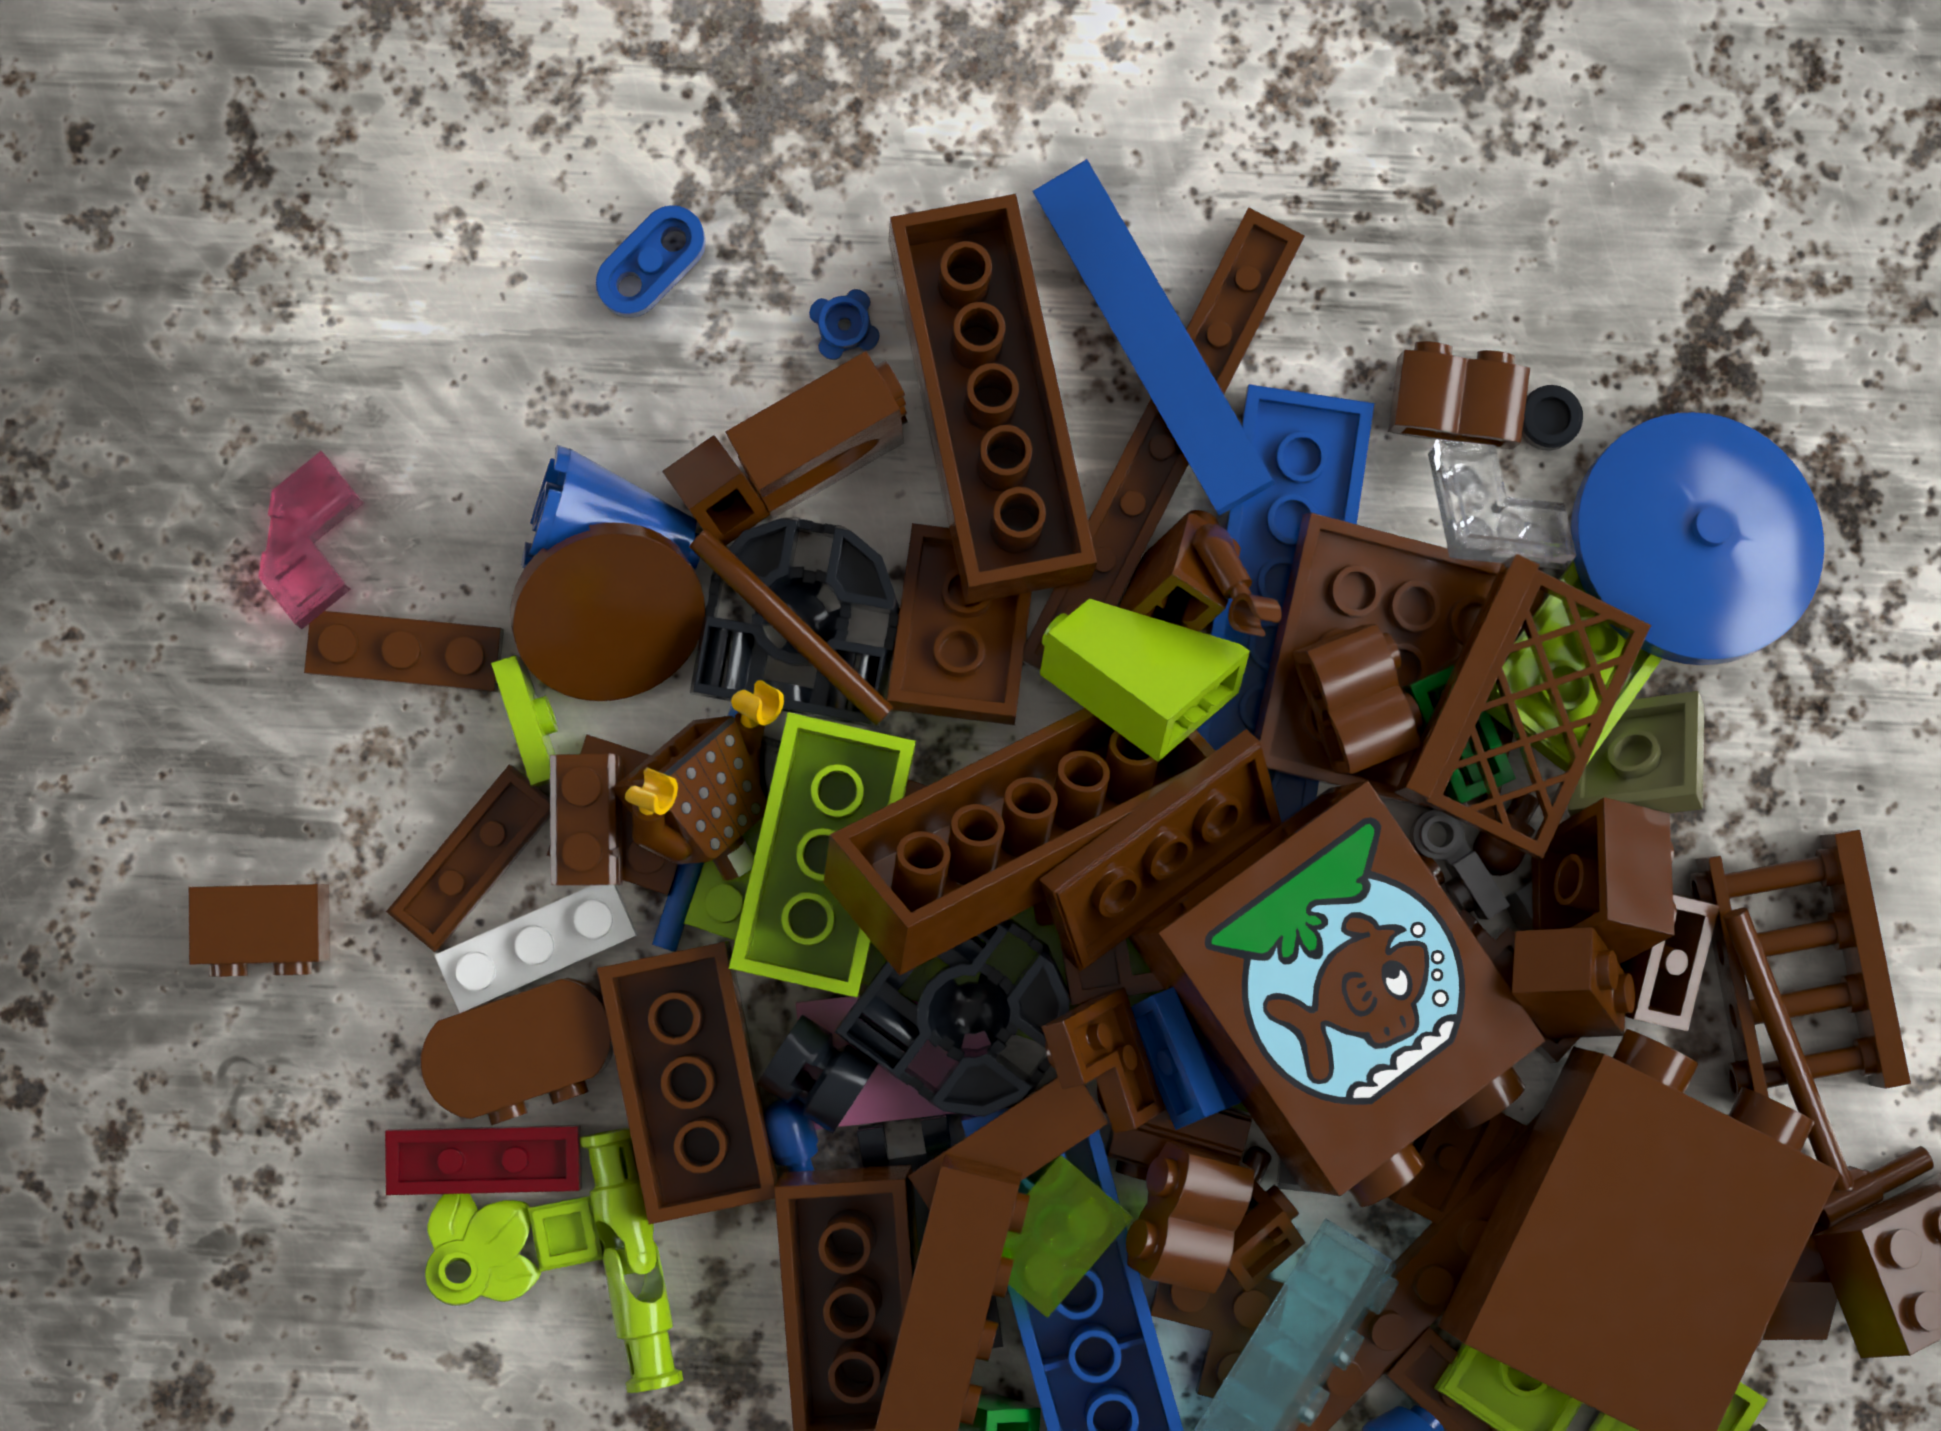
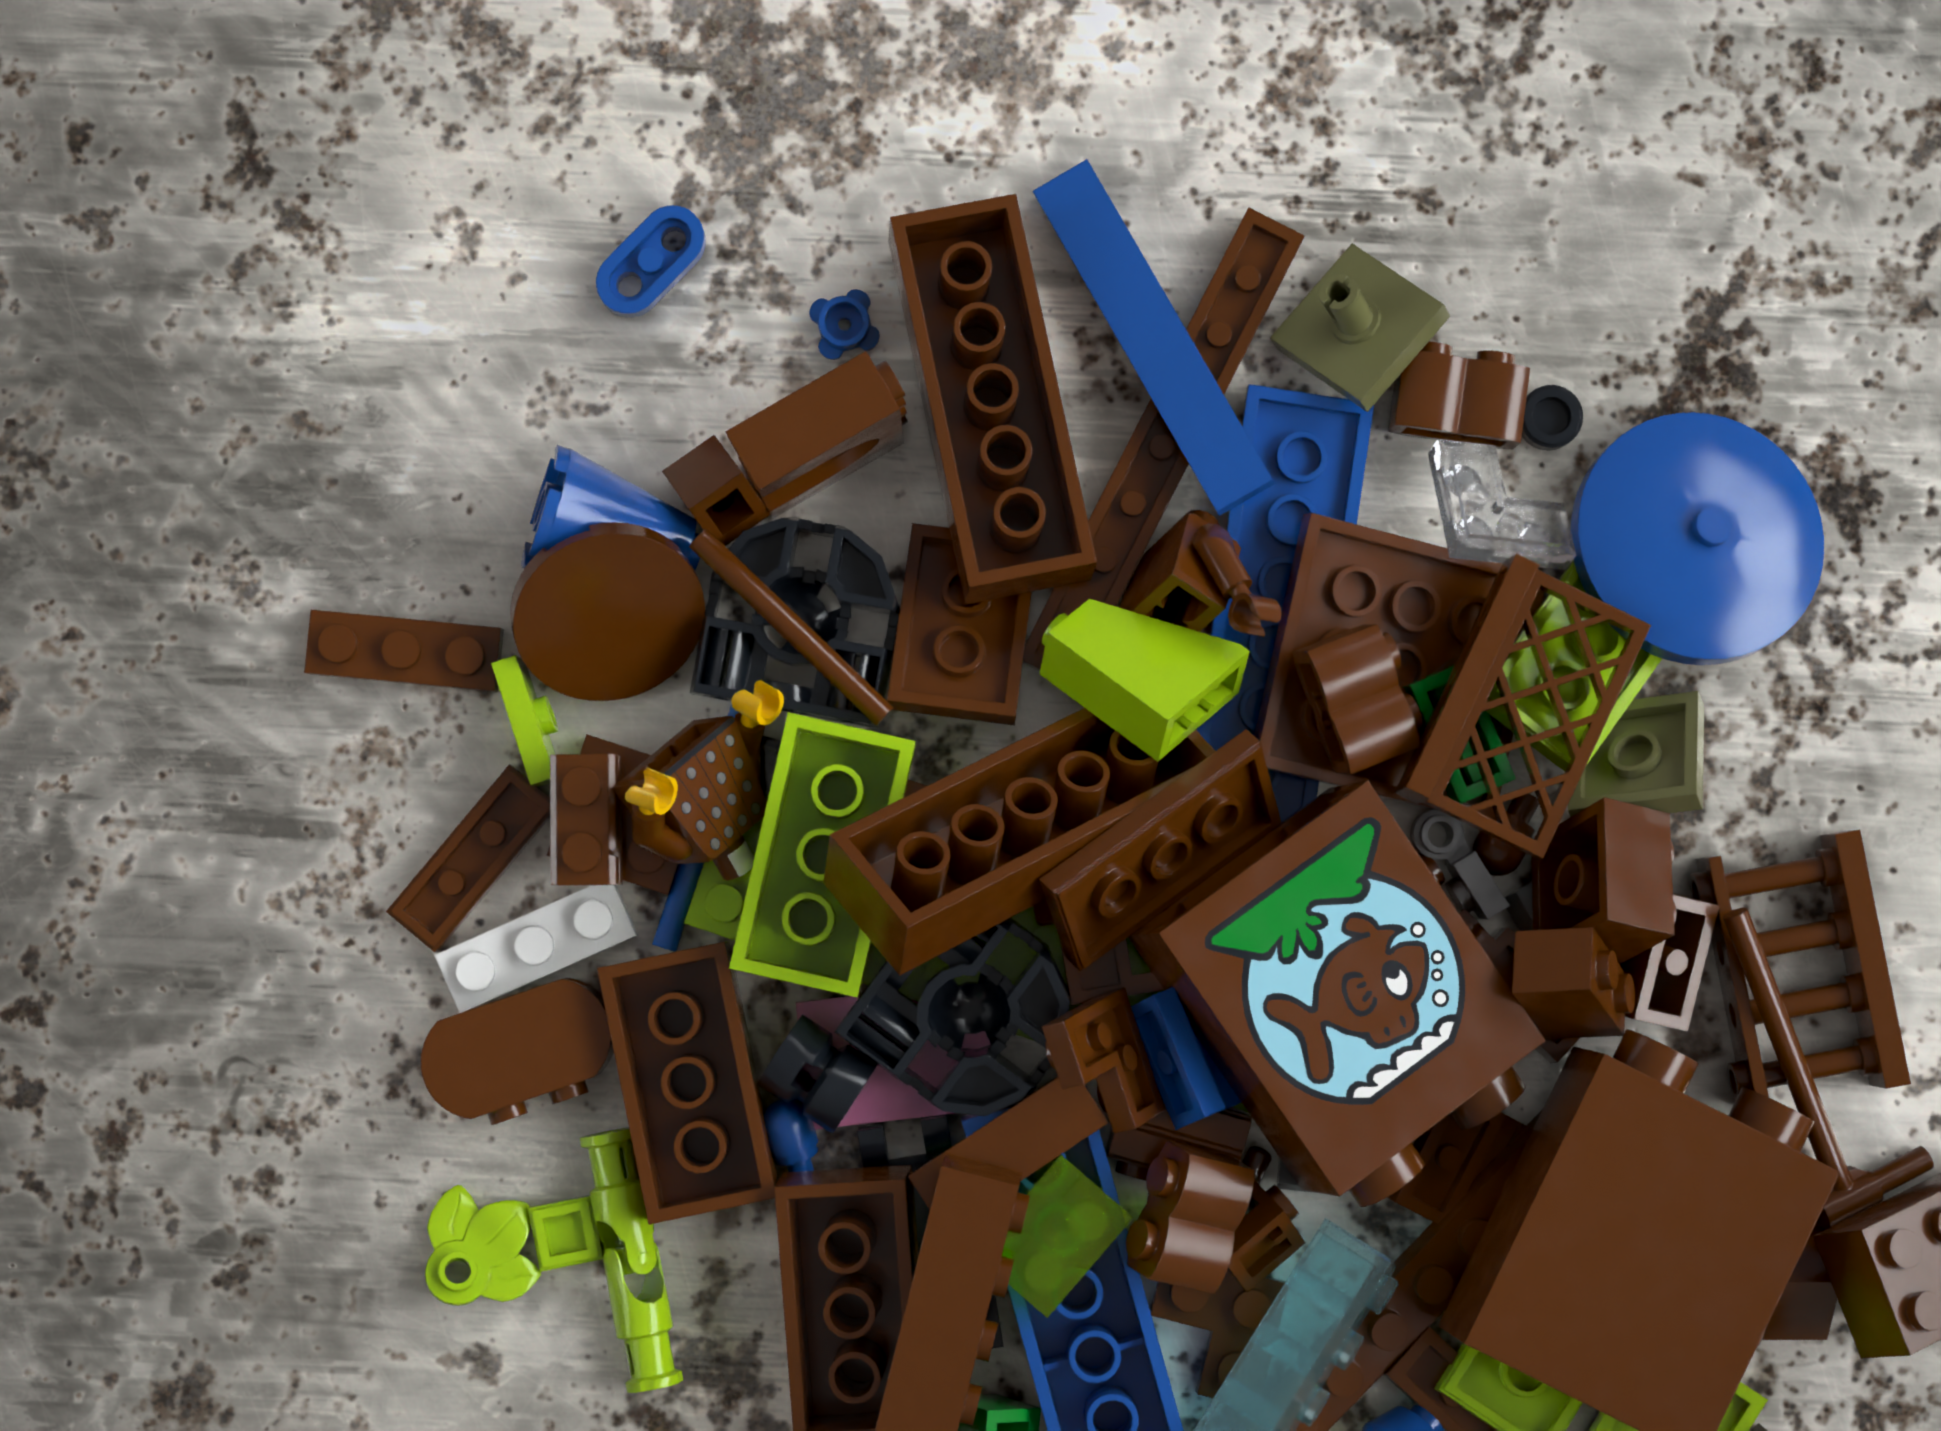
(259, 926): reddish brown brick -> none
(300, 514): clear pink tile -> none
(483, 1160): dark red plate -> none
(1360, 327): none -> olive tile

